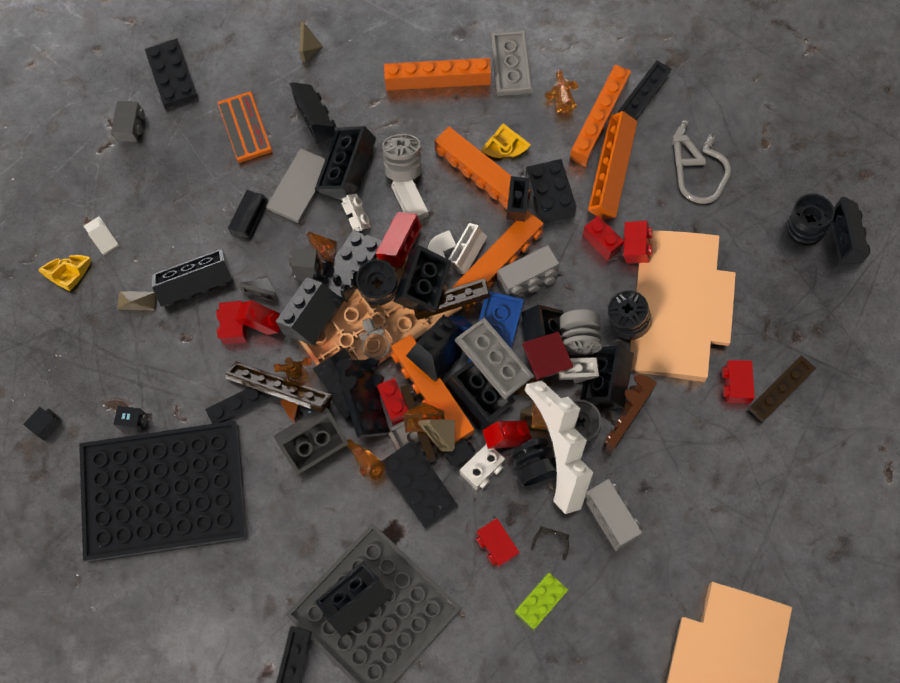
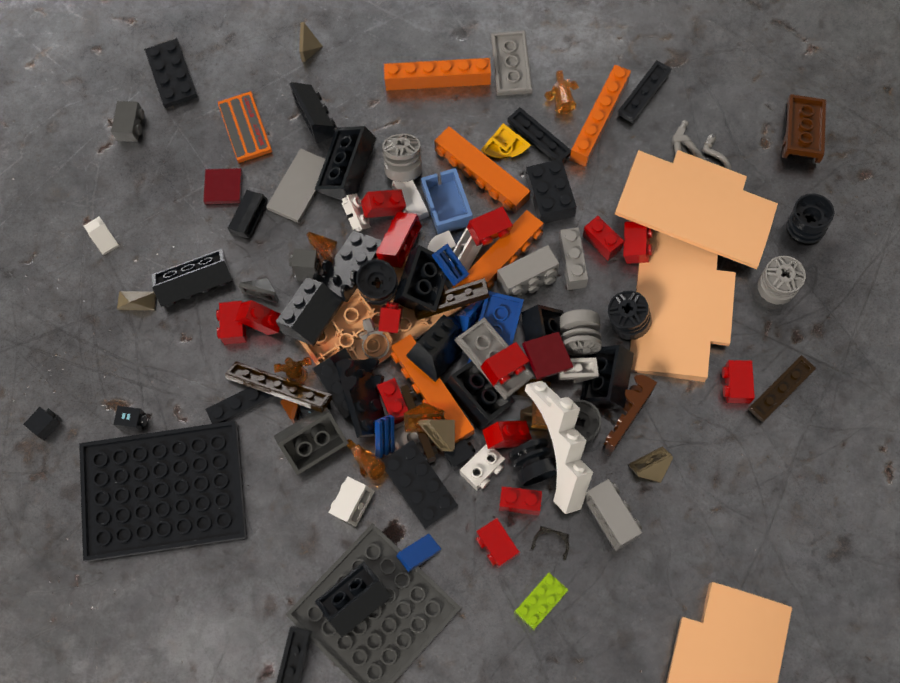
(67, 271): yellow brick -> none
(223, 186): none -> dark red tile
(351, 501): none -> white brick
(383, 203): none -> red brick
(384, 436): none -> blue tile
(390, 317): none -> red brick
(418, 552): none -> blue tile
(446, 201): none -> medium blue piece
(447, 265): none -> blue tile
(469, 315): none -> blue slope
(490, 226): none -> red brick
(505, 364): none -> red brick
(517, 198): black brick -> none
(520, 500): none -> red brick
(539, 135): none -> black plate
(573, 258): none -> light grey brick
(612, 166): orange brick -> none
(653, 465): none -> dark tan slope
(698, 205): none -> light nougat slope
(781, 280): none -> light grey wheel
(805, 127): none -> reddish brown hinge
(849, 232): black slope -> none

